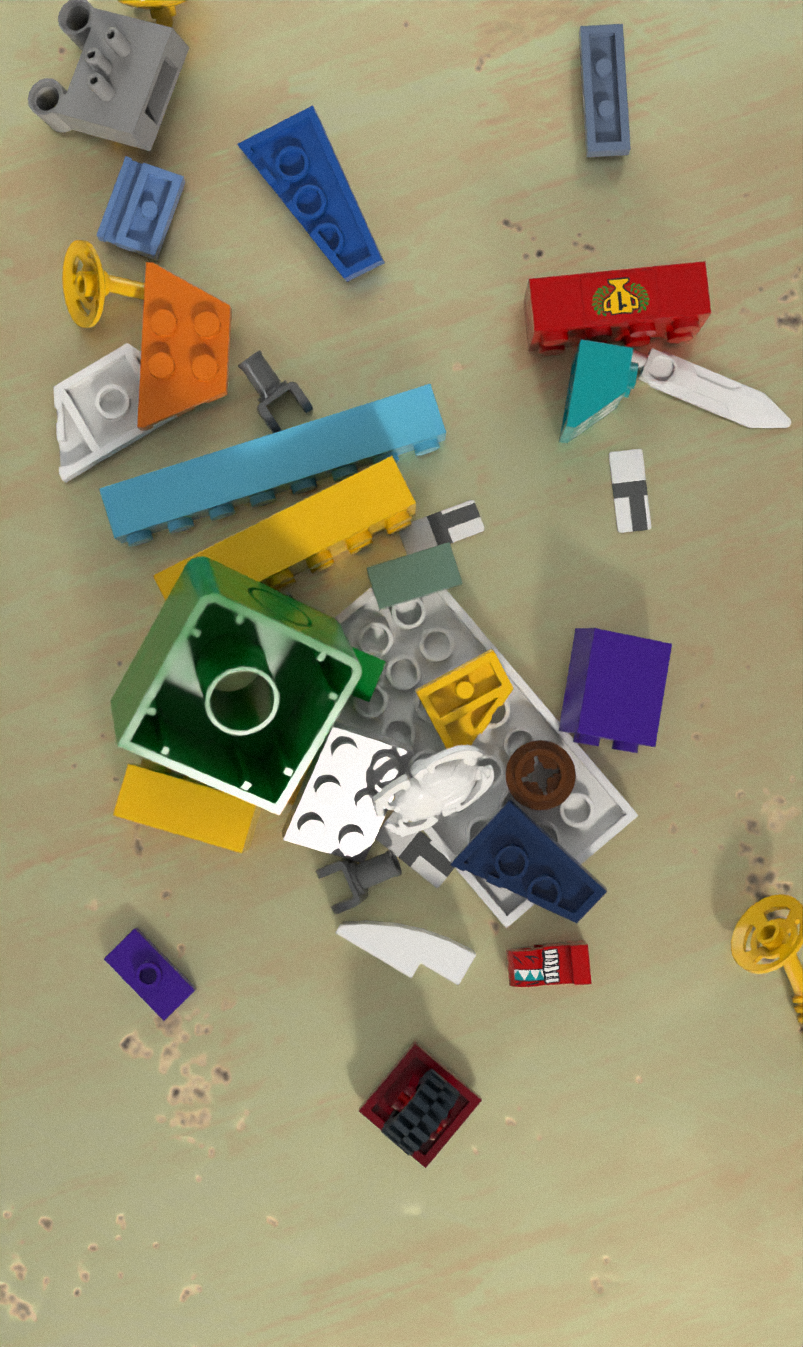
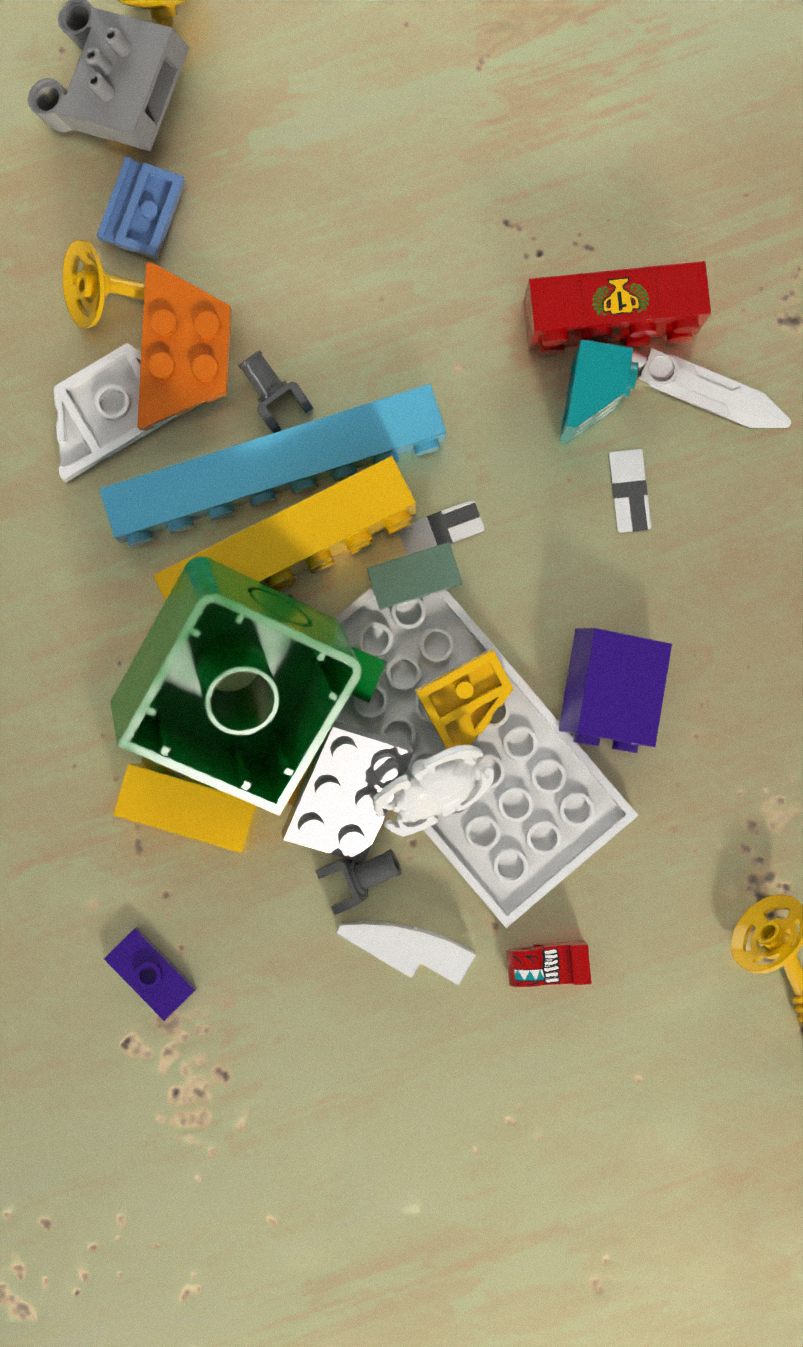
(310, 181): blue wing -> none
(417, 852): sticker -> none
(420, 1104): plate -> none
(529, 862): dark blue wing -> none
(558, 786): reddish brown gear -> none
(604, 90): sand blue plate -> none

